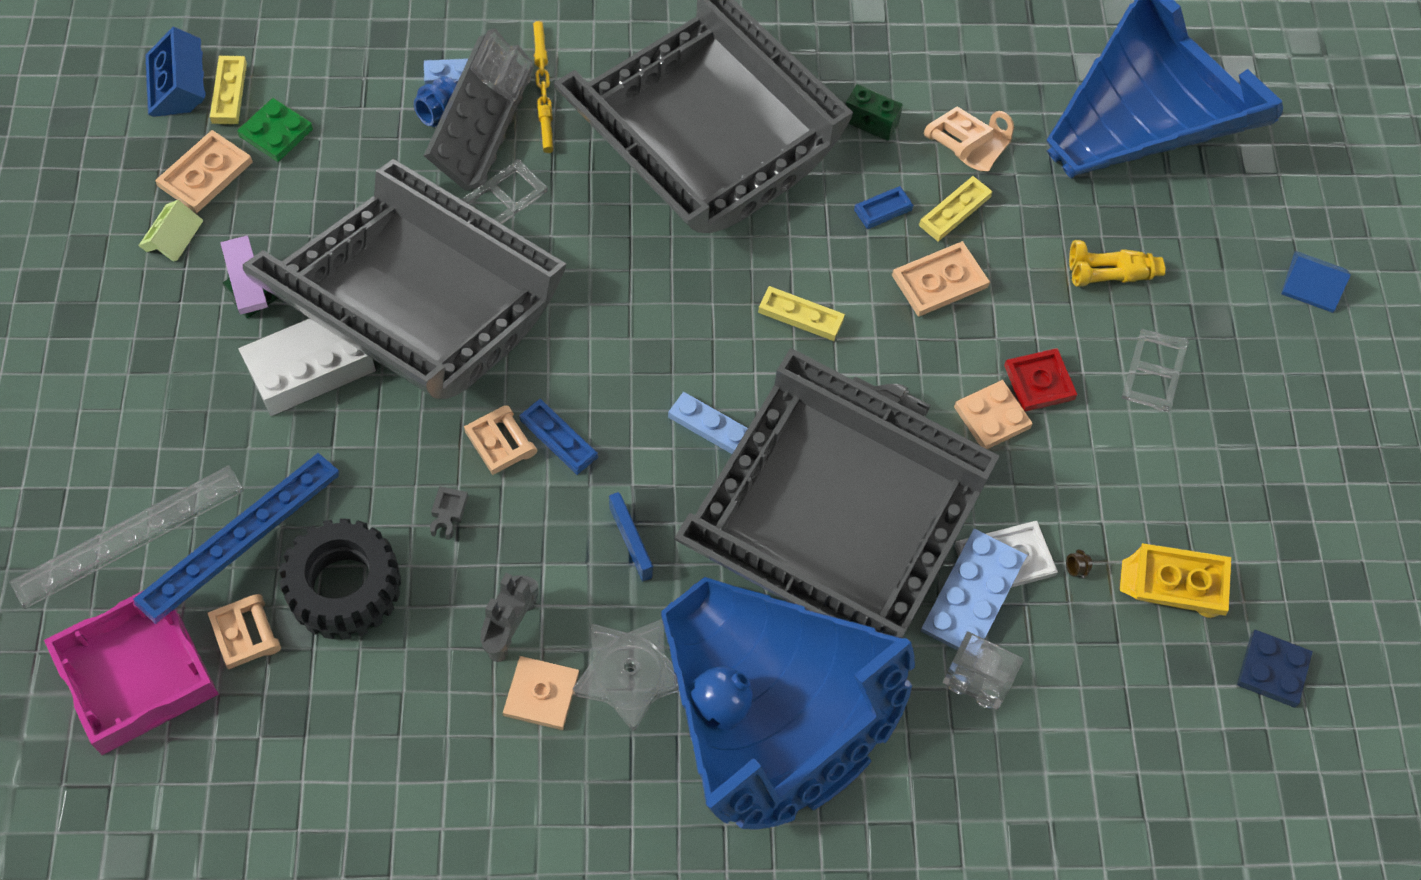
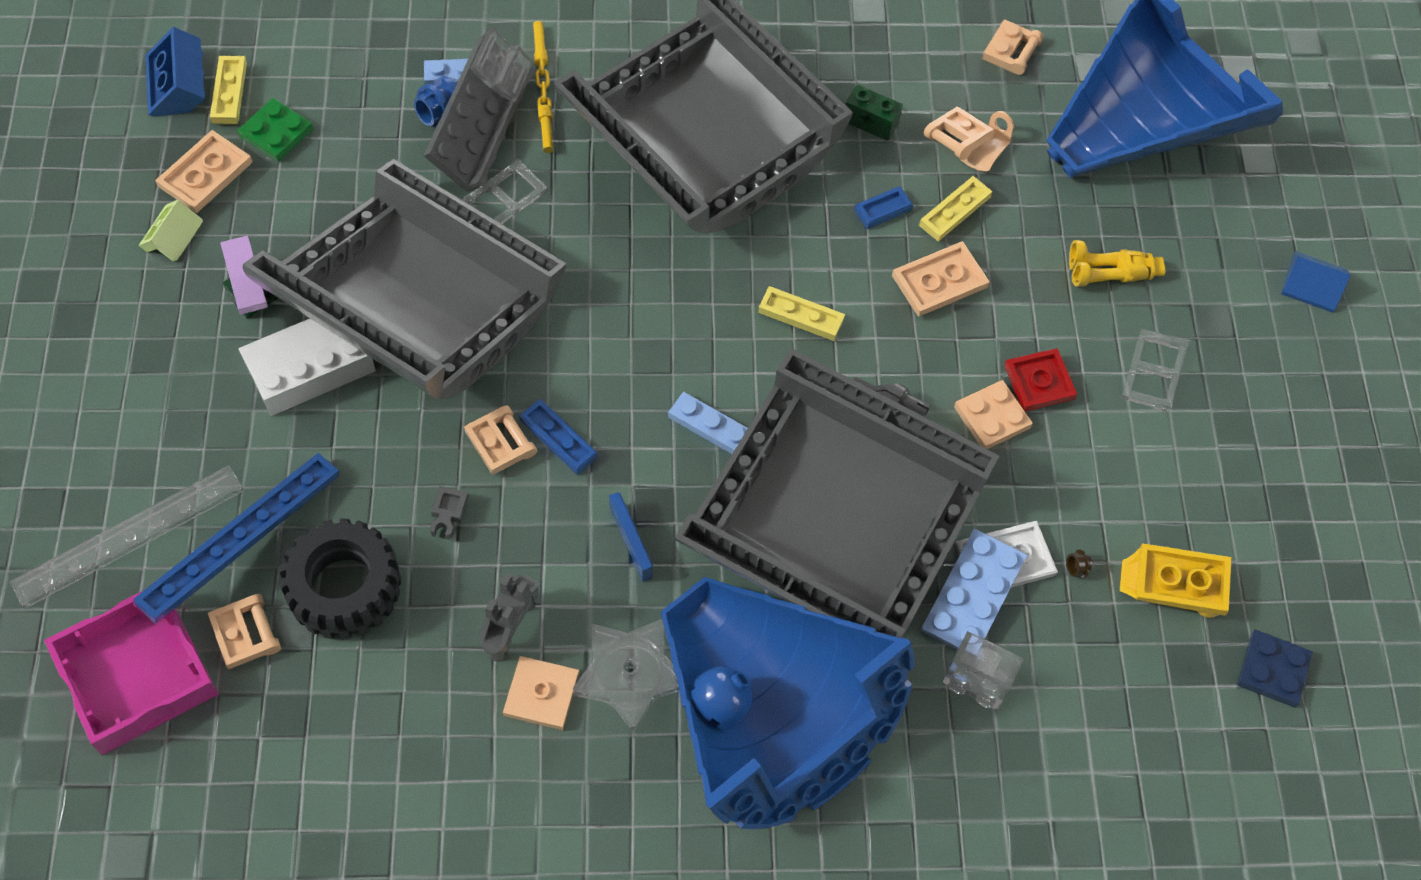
(1005, 44): none -> light nougat plate

